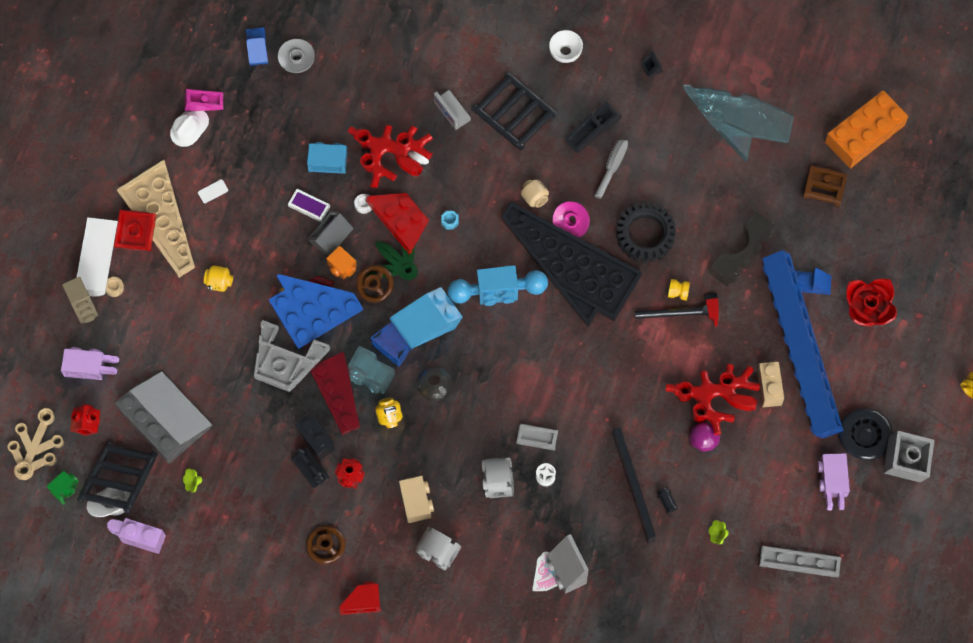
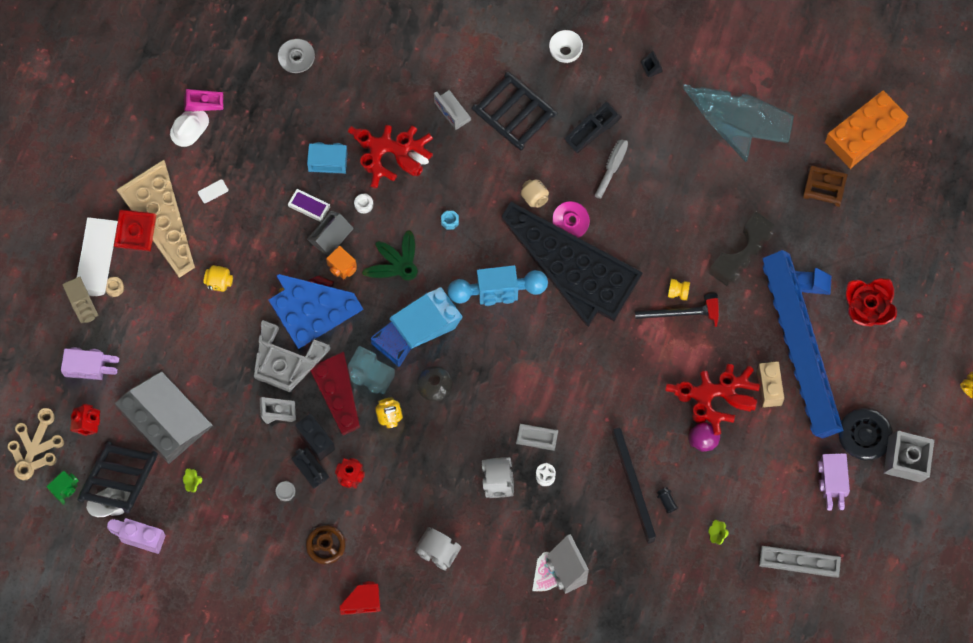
(256, 46): slope -> none
(277, 409): none -> light grey slope
(285, 491): none -> light grey piece
(368, 283): reddish brown piece -> none
(400, 217): red wing -> none
(415, 499): tan piece -> none
(645, 253): black tyre -> none

